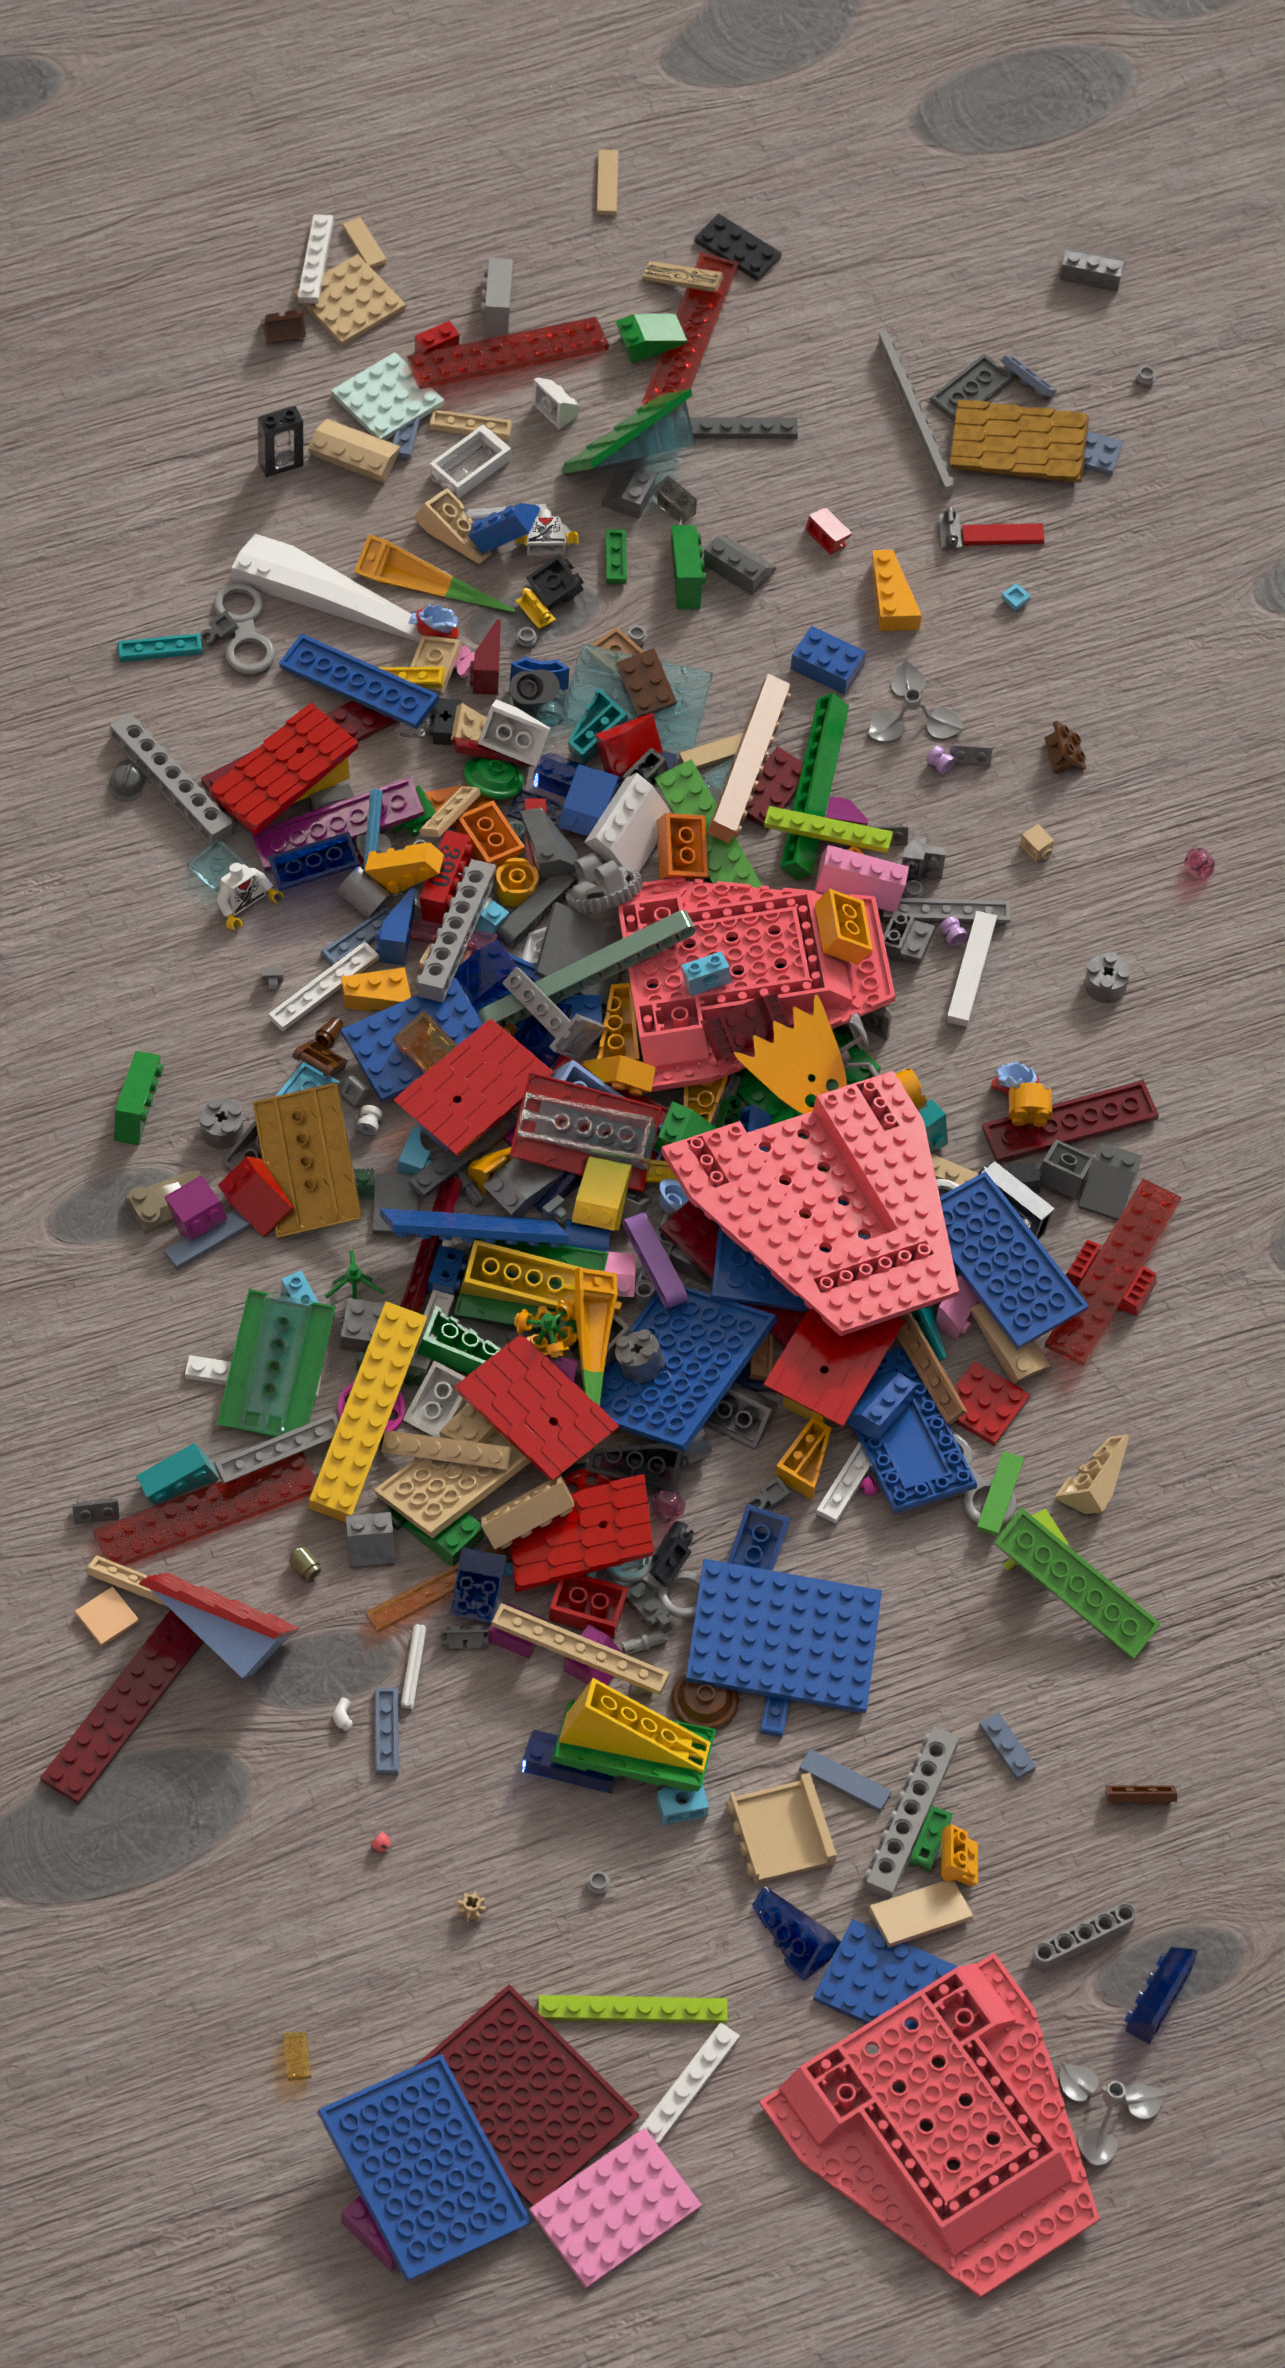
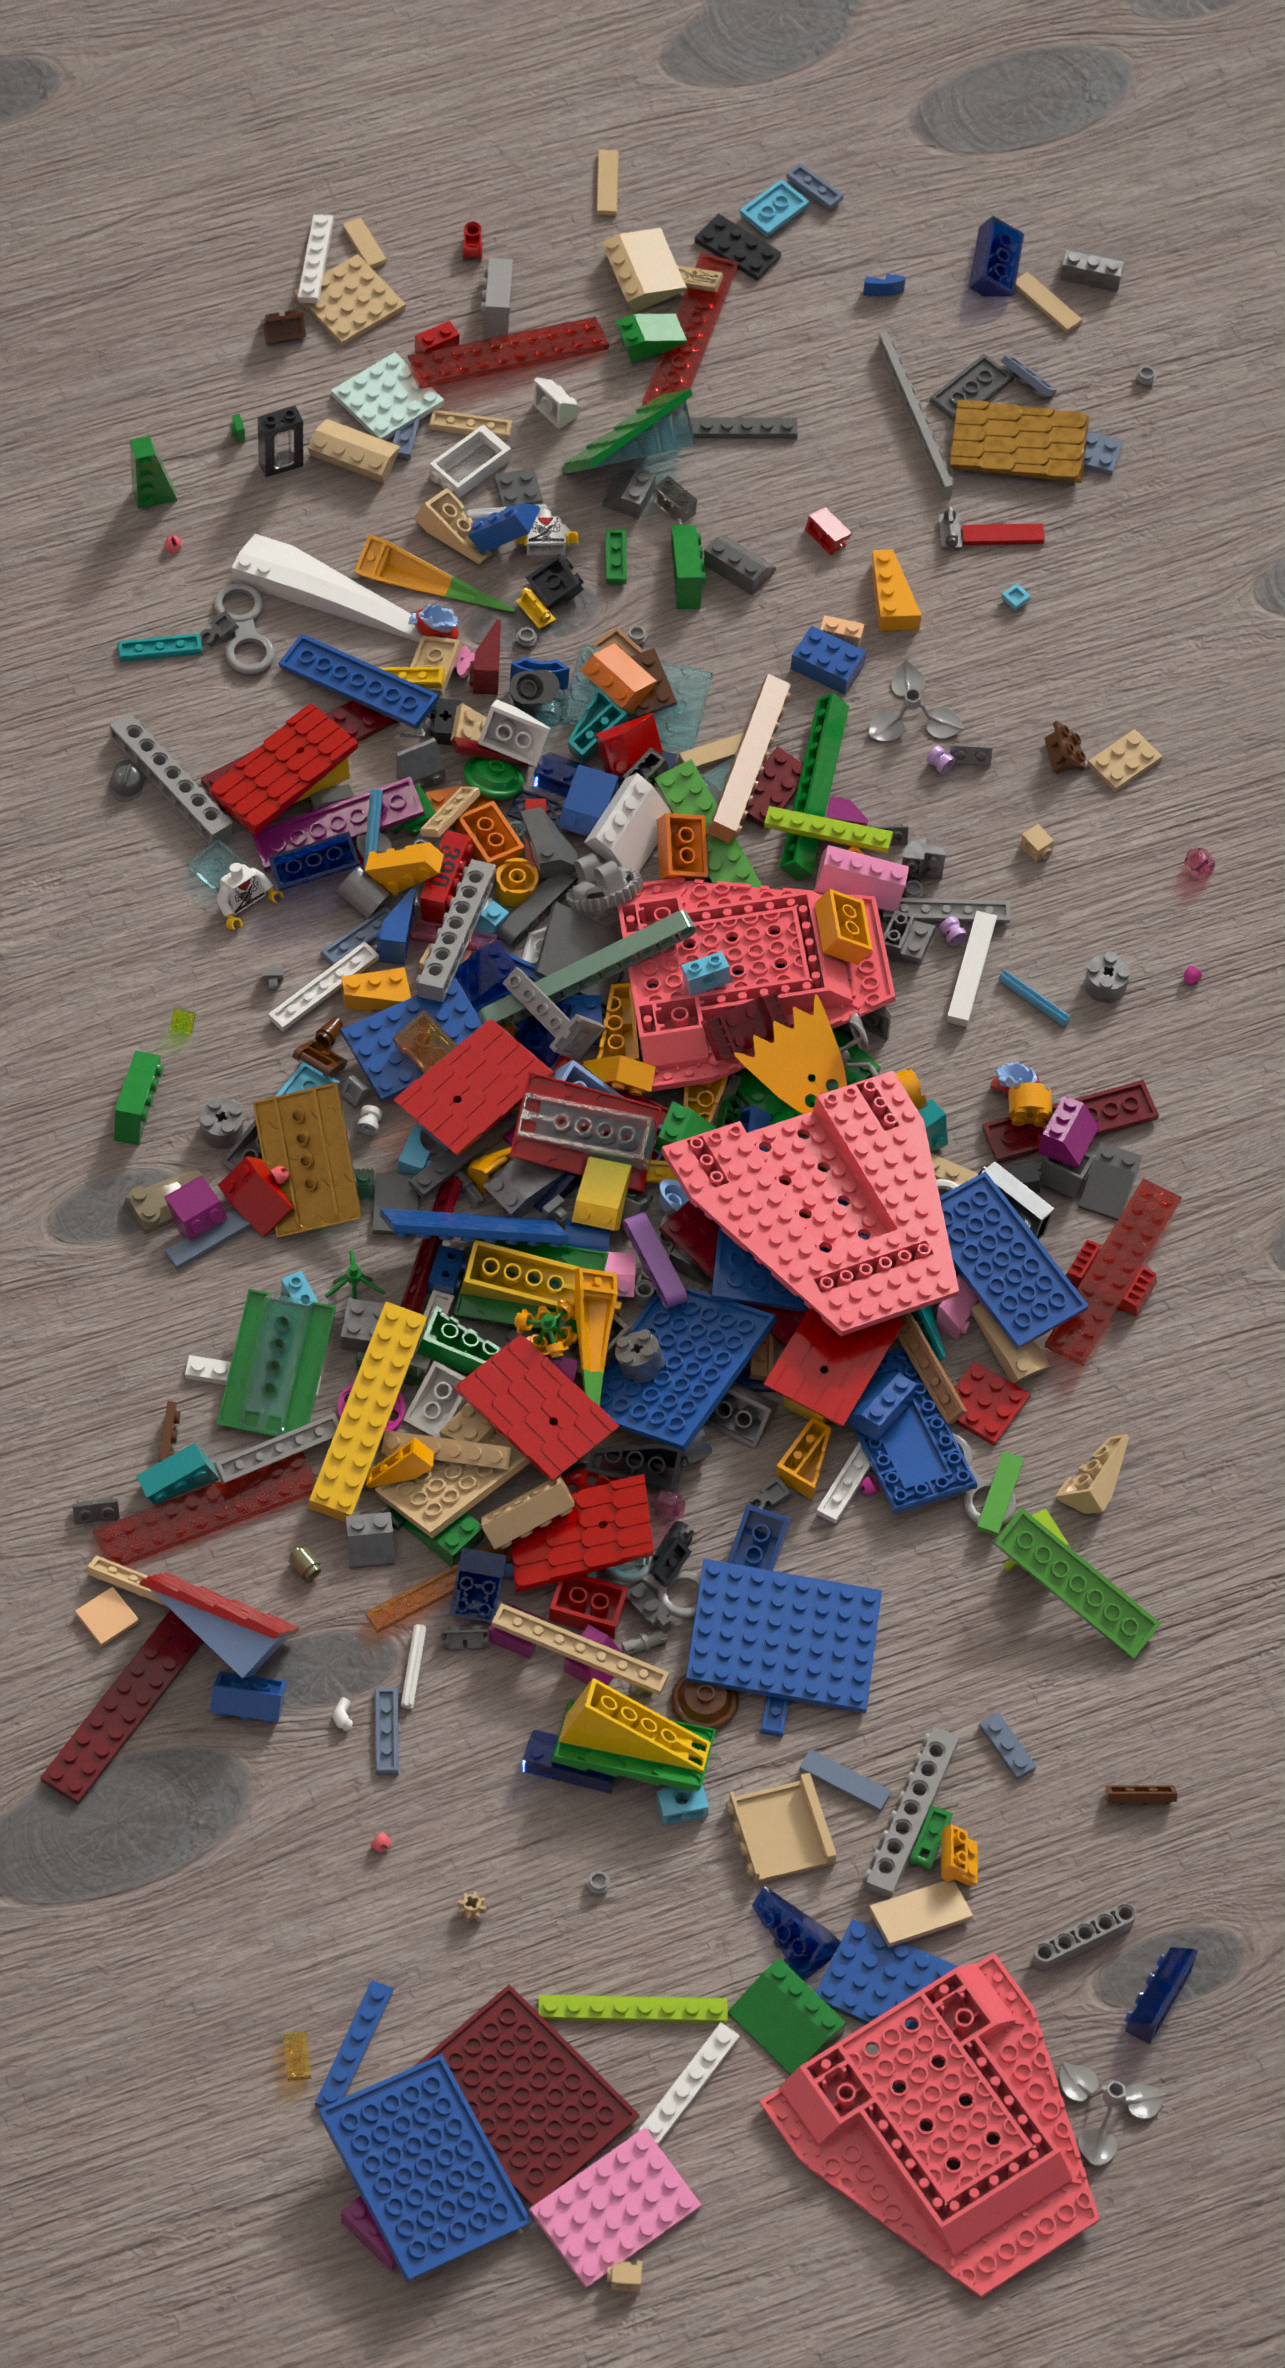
(149, 476): none -> green wedge
(169, 546): none -> coral hinge
(169, 1433): none -> reddish brown plate
(182, 1021): none -> clear neon green plate
(237, 428): none -> green plate
(248, 1697): none -> blue slope
(279, 1174): none -> coral hinge
(355, 2044): none -> blue plate
(402, 1465): none -> light orange slope
(422, 764): none -> flat silver slope
(472, 241): none -> red piece
(518, 488): none -> dark grey plate
(619, 677): none -> orange slope
(625, 2276): none -> tan brick
(644, 267): none -> tan slope
(774, 208): none -> medium azure plate
(786, 2017): none -> green slope
(814, 186): none -> sand blue plate
(844, 629): none -> light nougat brick
(889, 286): none -> blue slope
(996, 259): none -> clear blue slope
(1034, 998): none -> dark azure axle
(1047, 302): none -> tan tile
(1069, 1132): none -> magenta slope
(1124, 760): none -> tan plate
(1192, 975): none -> dark pink hinge

